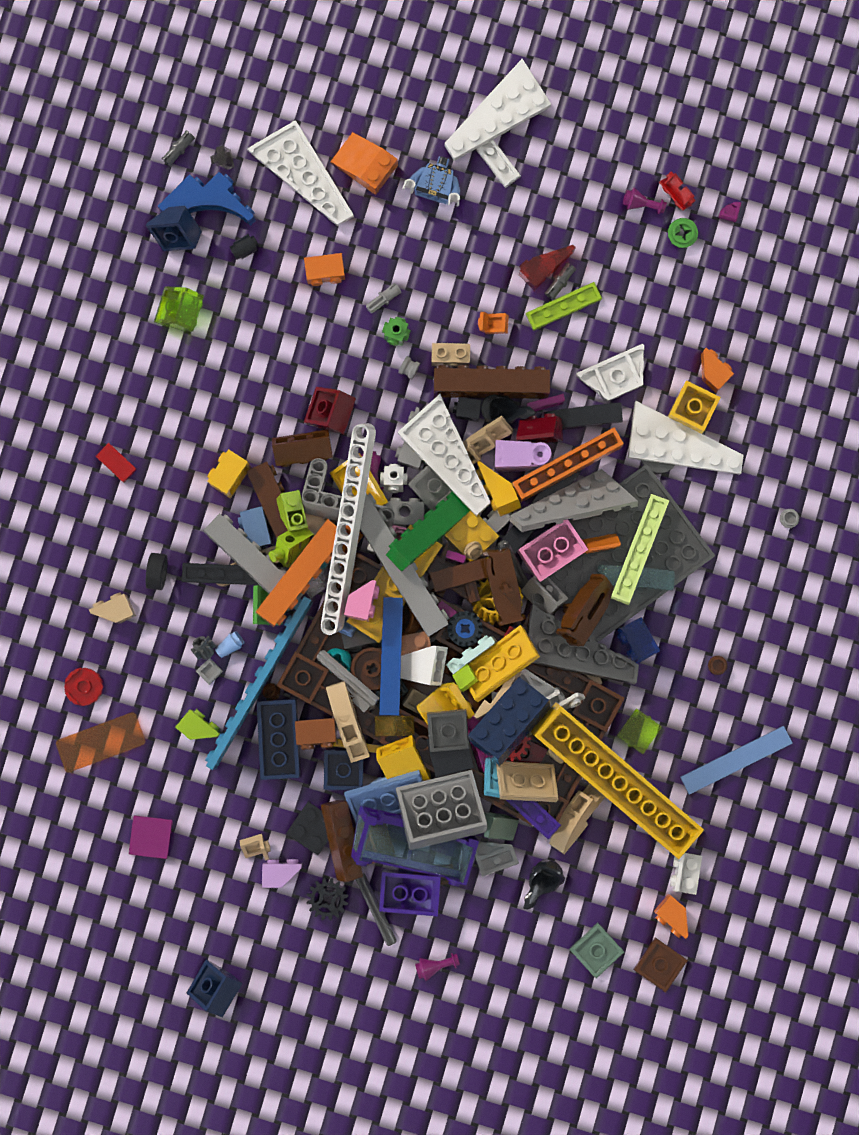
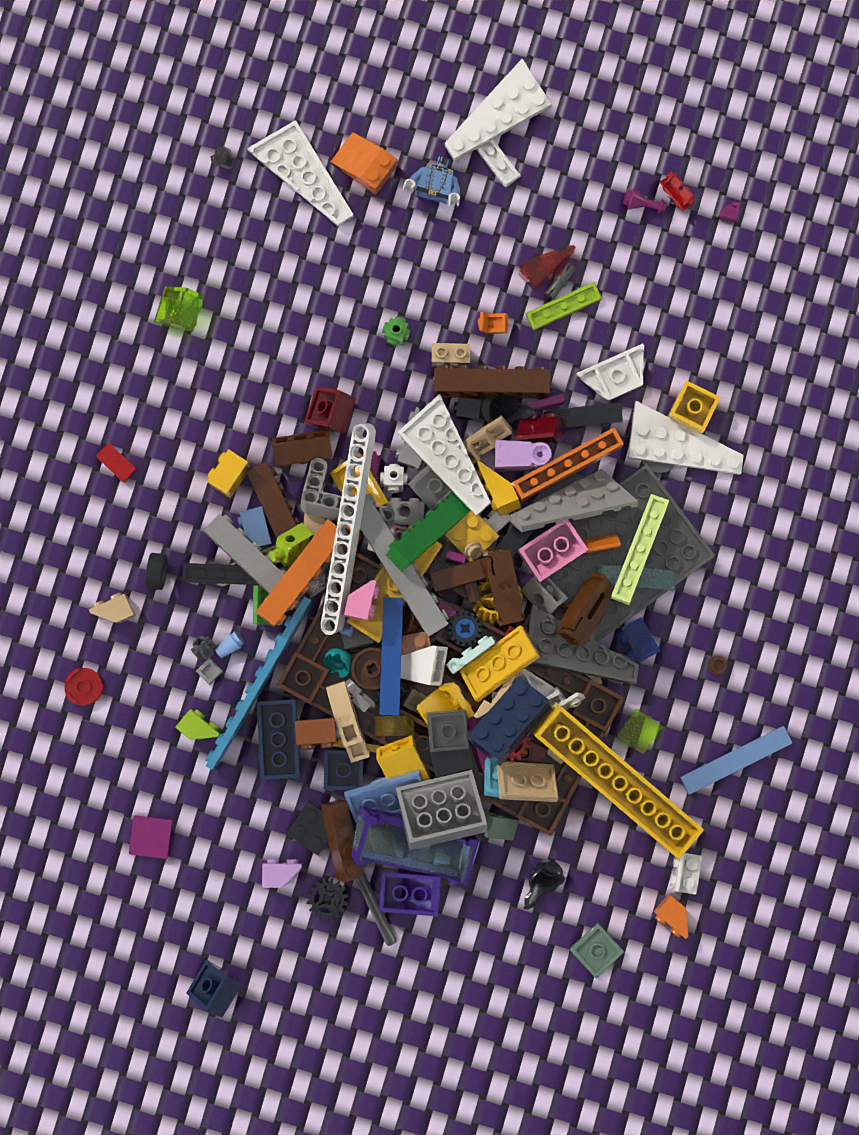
(100, 742): clear orange piece -> none
(175, 229): dark blue slope -> none
(178, 148): dark grey pin -> none
(213, 196): blue arch -> none
(244, 247): black brick -> none
(254, 846): tan bracket -> none
(271, 692): reddish brown plate -> none
(292, 510): lime slope -> none
(324, 269): orange brick -> none
(350, 680): light grey axle -> none
(383, 298): light grey axle -> none
(409, 368): light grey wheel -> none
(428, 968): magenta piece -> none
(465, 677): lime tile -> none
(494, 857): light grey wing -> none
(520, 575): dark grey axle -> none
(536, 816): dark purple tile -> none
(575, 817): tan slope -> none
(660, 964): reddish brown tile -> none
(686, 225): bright green gear -> none
(714, 372): orange slope -> none
(789, 518): light grey plate -> none

